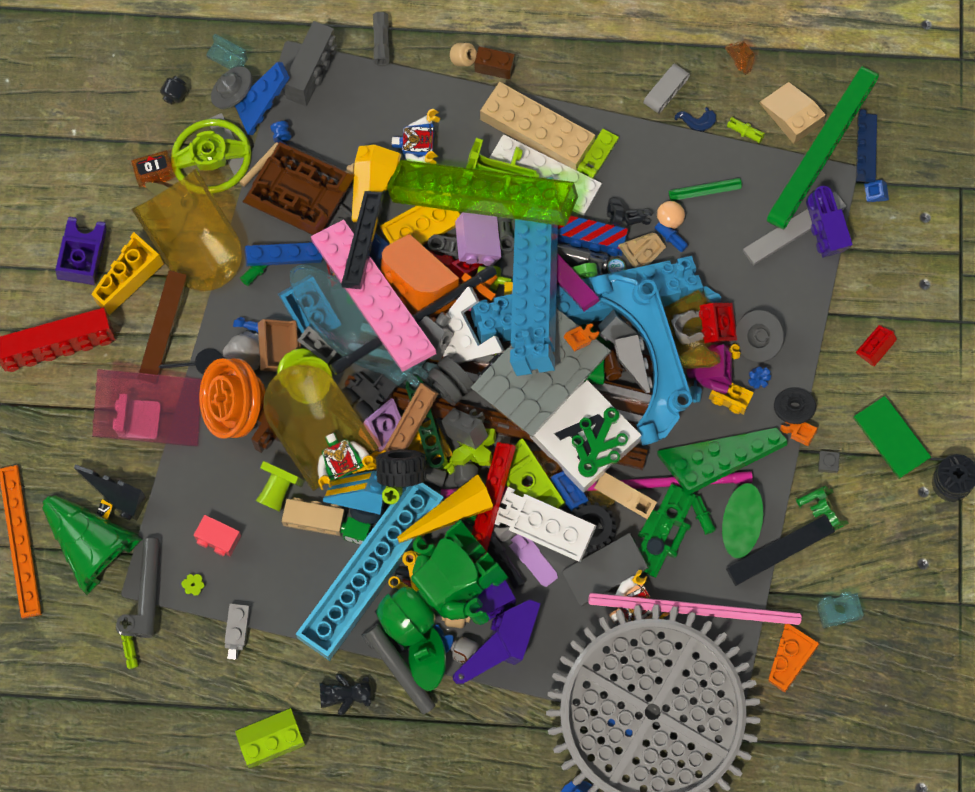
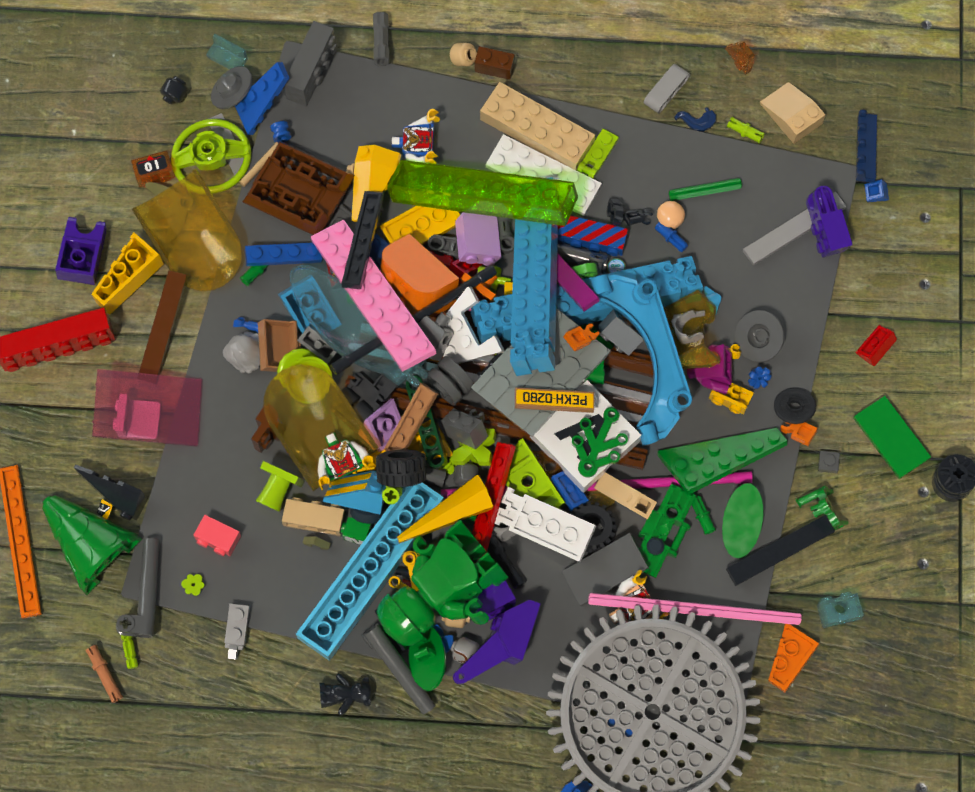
(104, 674): none -> nougat pin
(202, 361): black piece -> none
(230, 398): orange wheel -> none
(269, 738): lime slope -> none
(313, 540): none -> olive tile
(479, 162): lime piece -> none
(533, 559): lavender piece -> none
(554, 400): none -> tile
(612, 368): reddish brown cone -> none
(630, 356): light grey slope -> none
(643, 249): tan wing -> none
(695, 392): dark azure piece -> none
(718, 322): red plate -> none
(822, 148): green beam -> none

